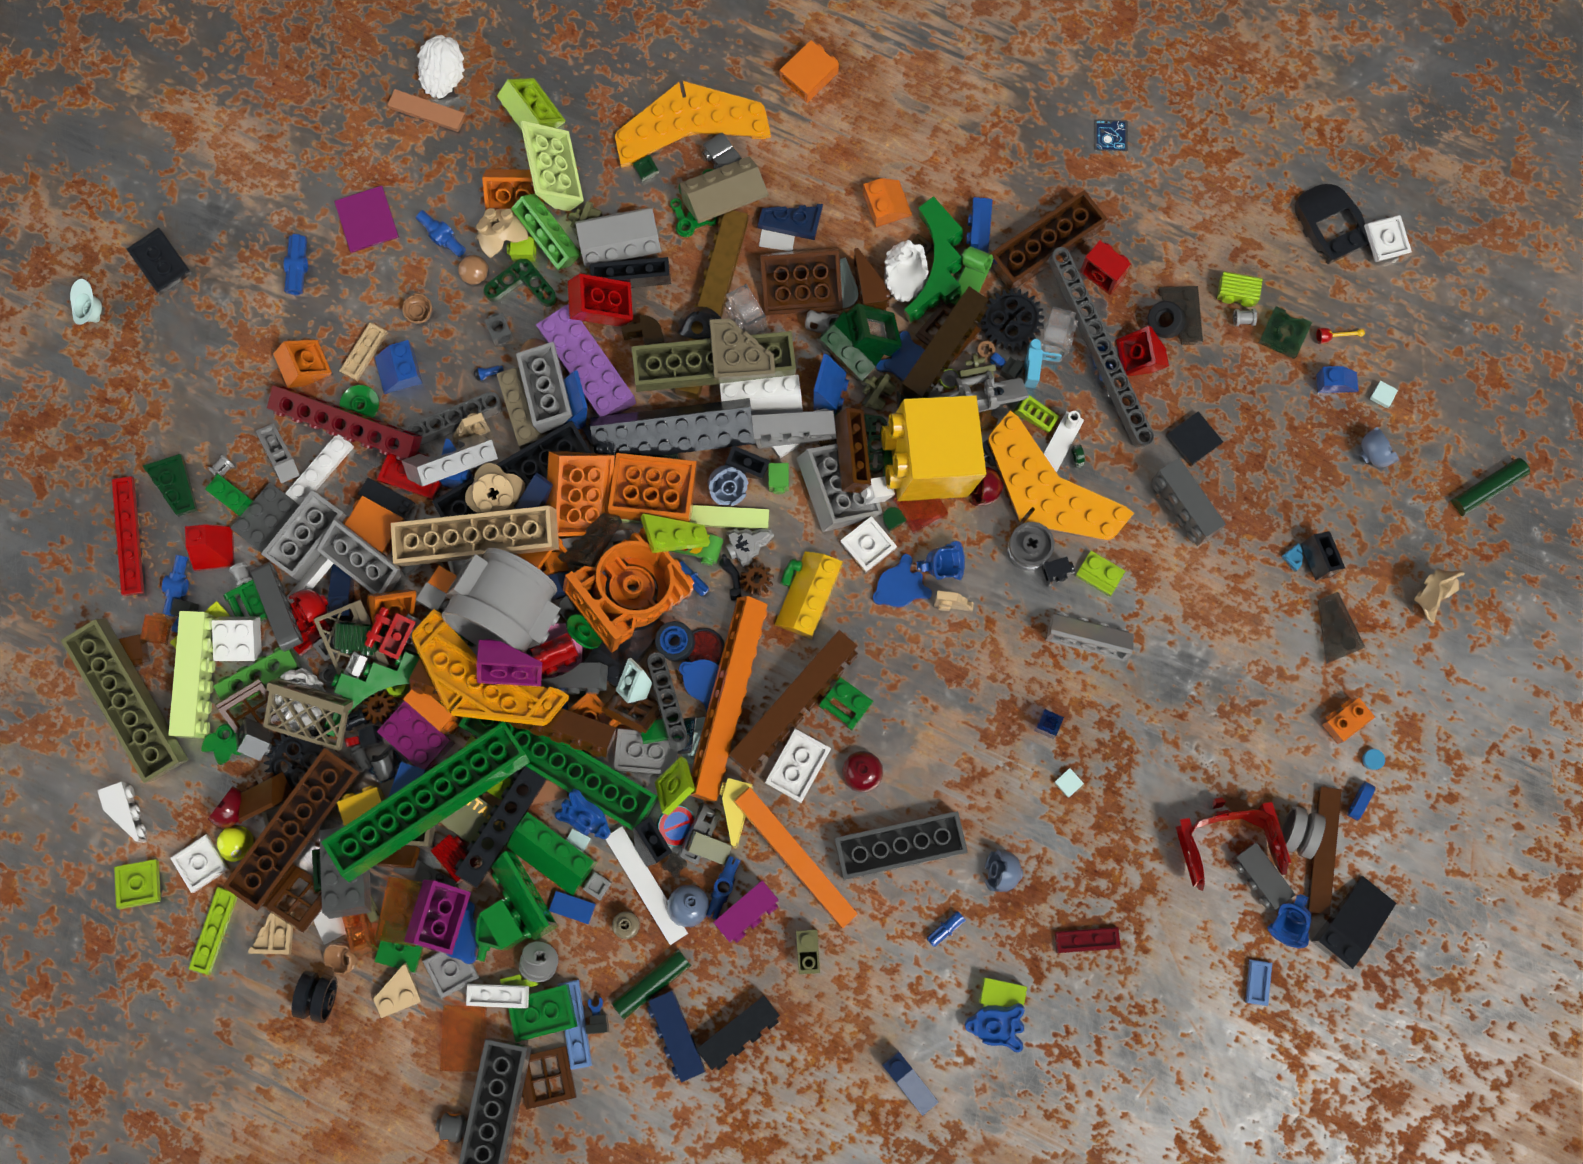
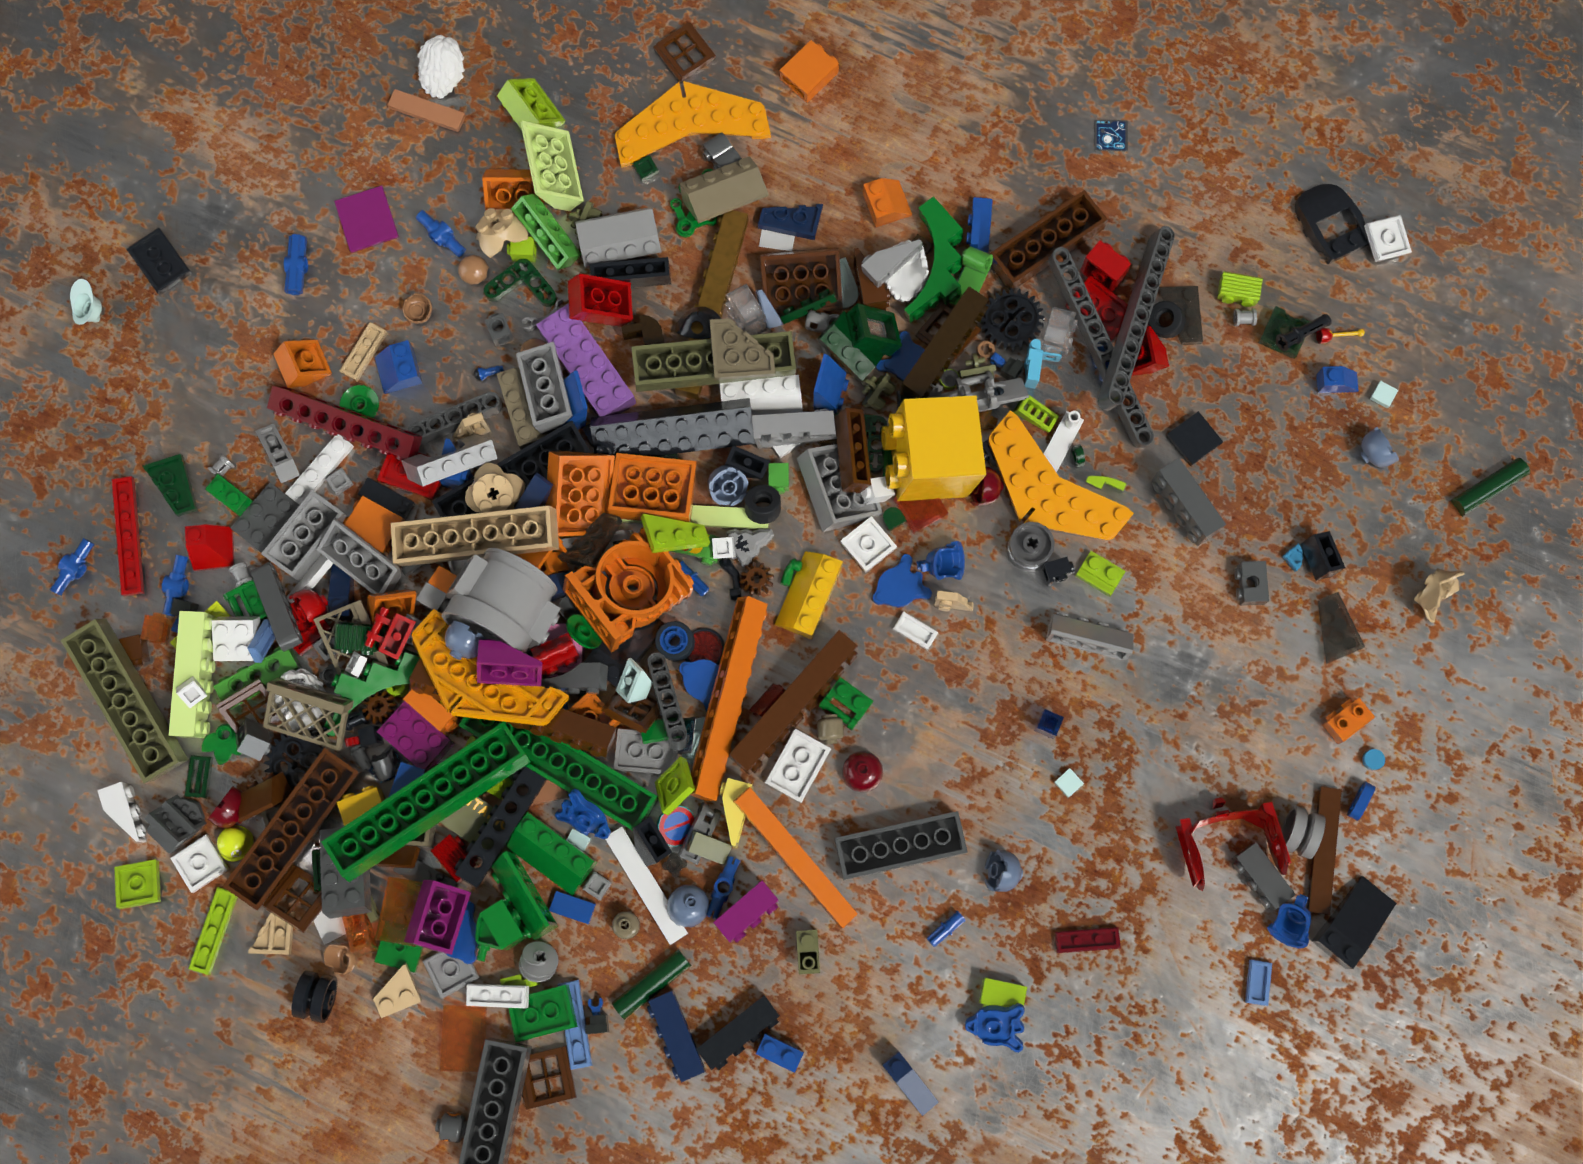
(72, 566): none -> blue pin
(175, 822): none -> dark grey piece
(191, 692): none -> white slope
(206, 779): none -> dark green tile
(261, 642): none -> medium blue tile
(339, 481): none -> light grey tile
(462, 641): none -> sand blue cylinder
(534, 321): none -> light grey piece
(697, 41): none -> reddish brown piece
(723, 547): none -> white plate
(766, 514): none -> black tyre
(767, 700): none -> clear red piece
(772, 318): none -> sand blue slope
(780, 1052): none -> blue brick
(791, 313): none -> dark green wing
(830, 728): none -> dark tan head
(887, 262): none -> light grey slope
(915, 631): none -> white tile
(1098, 482): none -> lime slope
(1108, 306): none -> red plate
(1136, 319): none -> dark grey beam
(1256, 572): none -> dark grey brick
(1297, 335): none -> black pin

